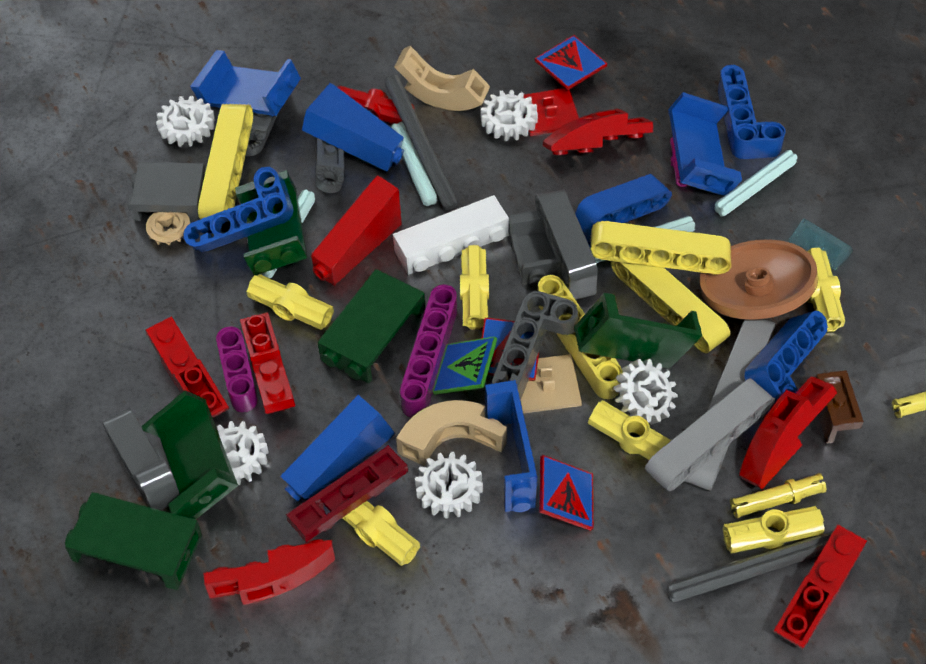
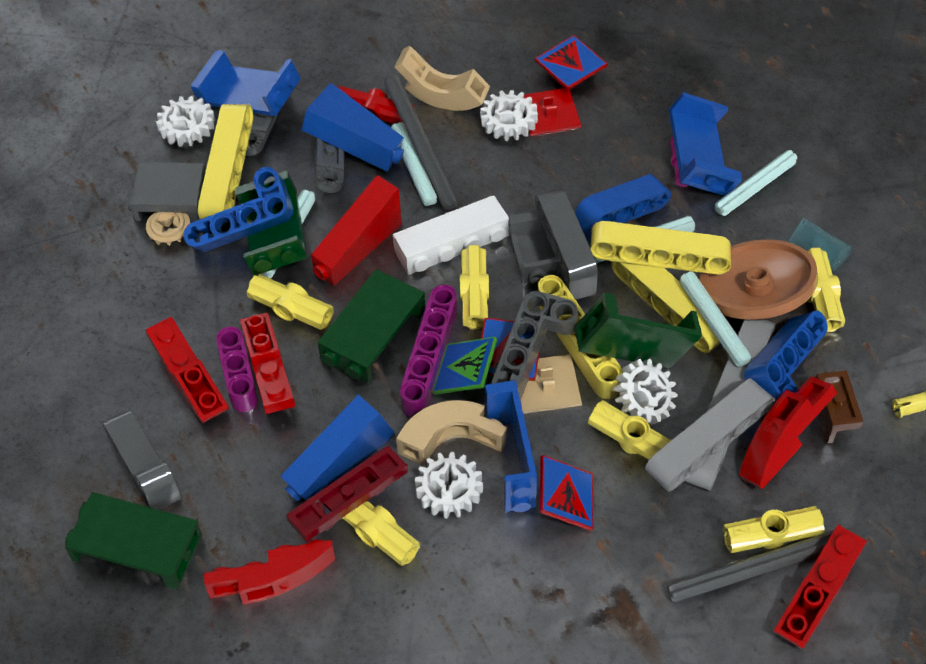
(193, 454): dark green panel -> none
(237, 445): white gear -> none
(591, 129): red slope -> none
(715, 319): none -> light aqua axle
(745, 135): blue beam -> none
(791, 492): light yellow pin -> none

